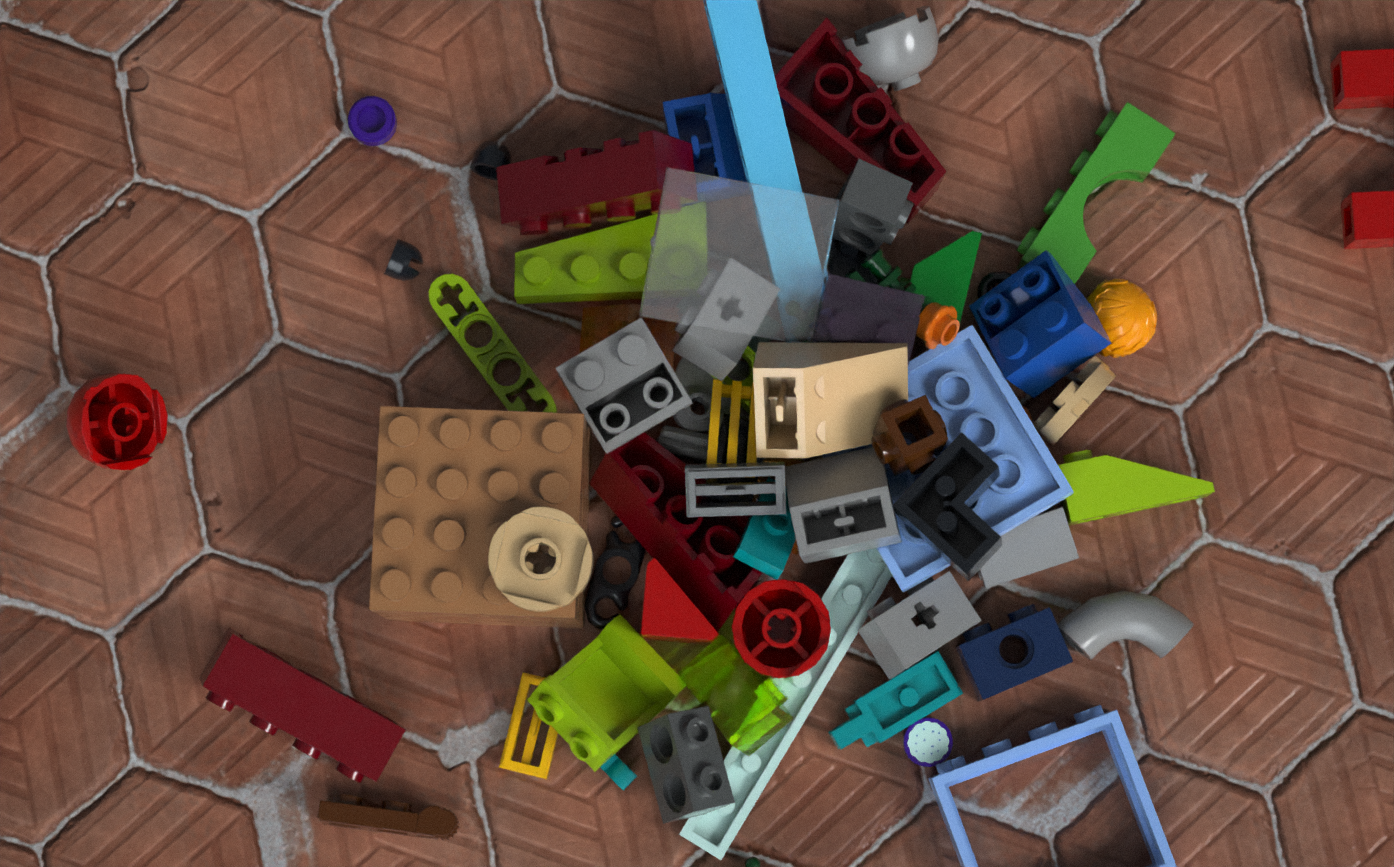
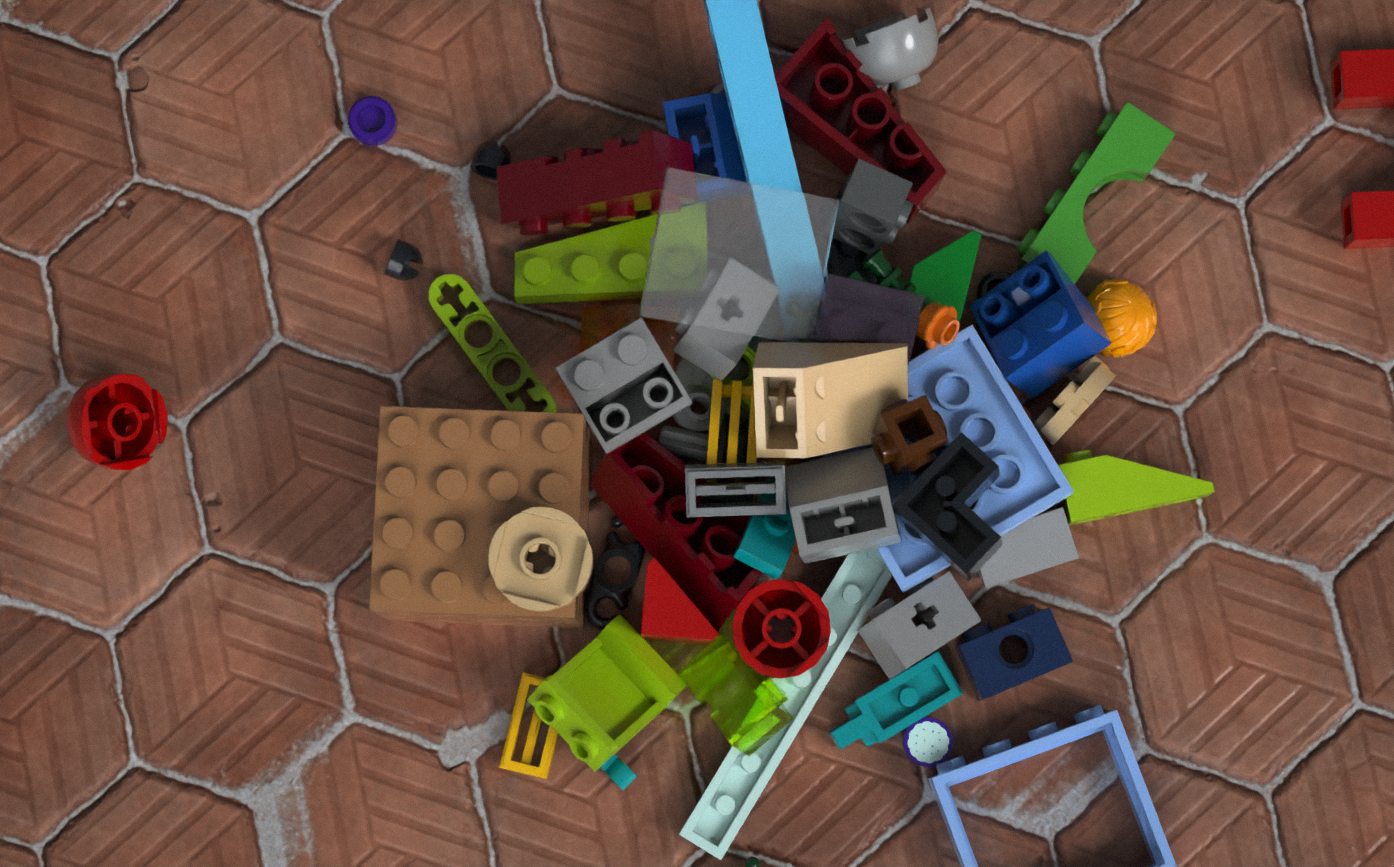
(301, 707): dark red wedge -> none
(391, 818): reddish brown hinge -> none
(685, 764): dark grey brick -> none
(1123, 617): light grey cylinder -> none

